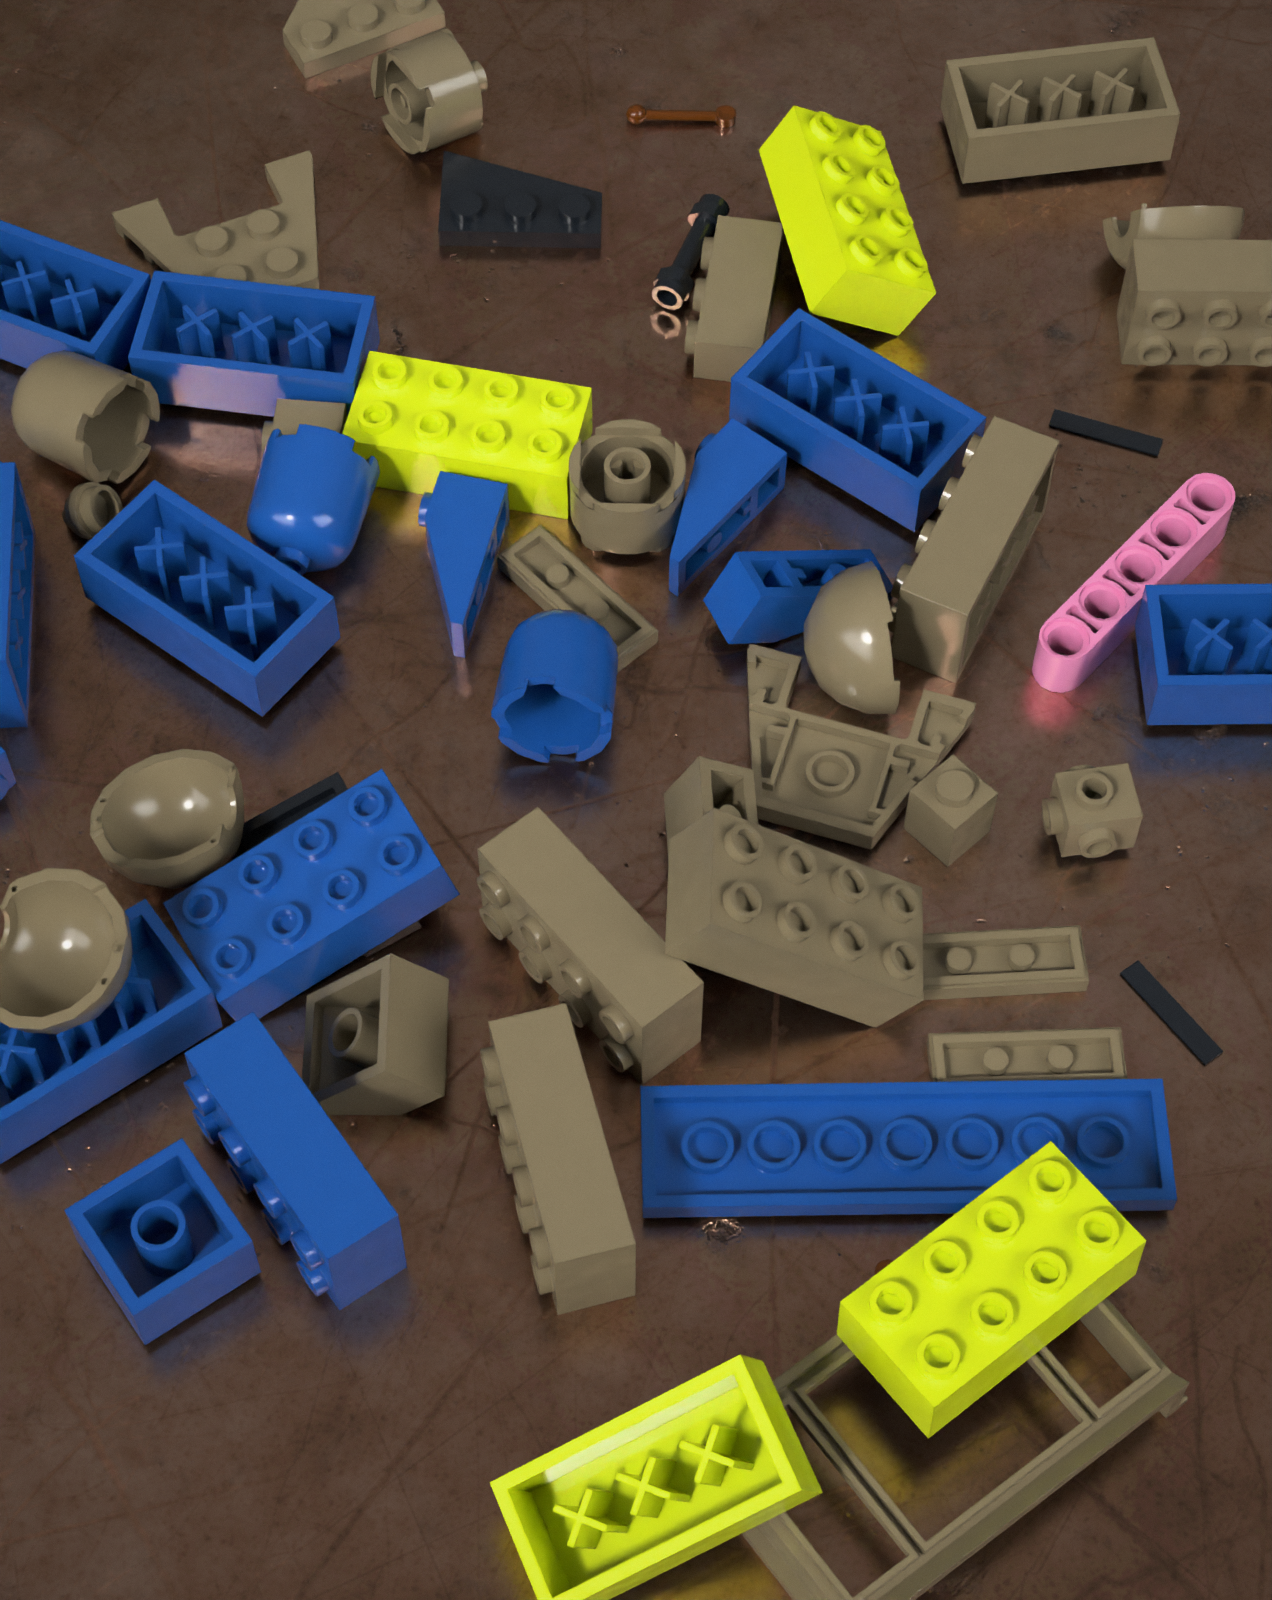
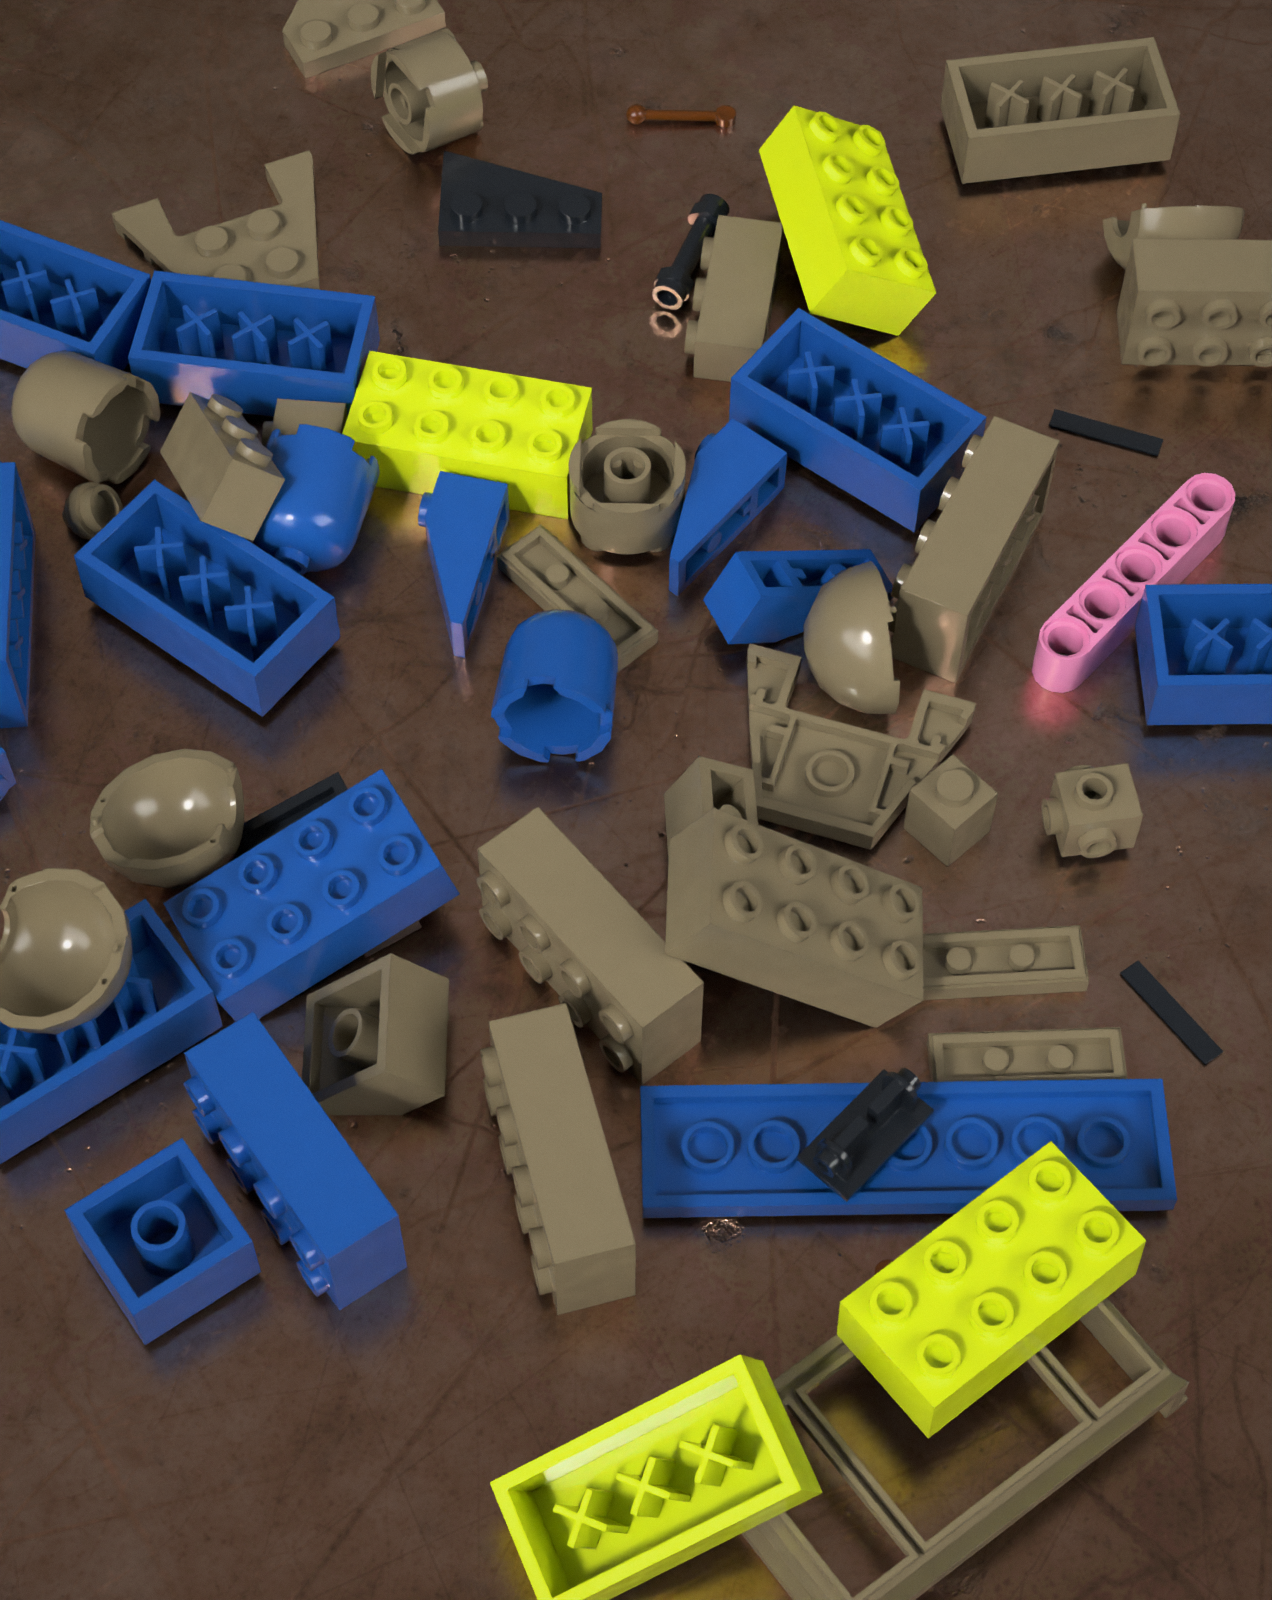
(222, 465): none -> dark tan brick
(867, 1132): none -> black hinge

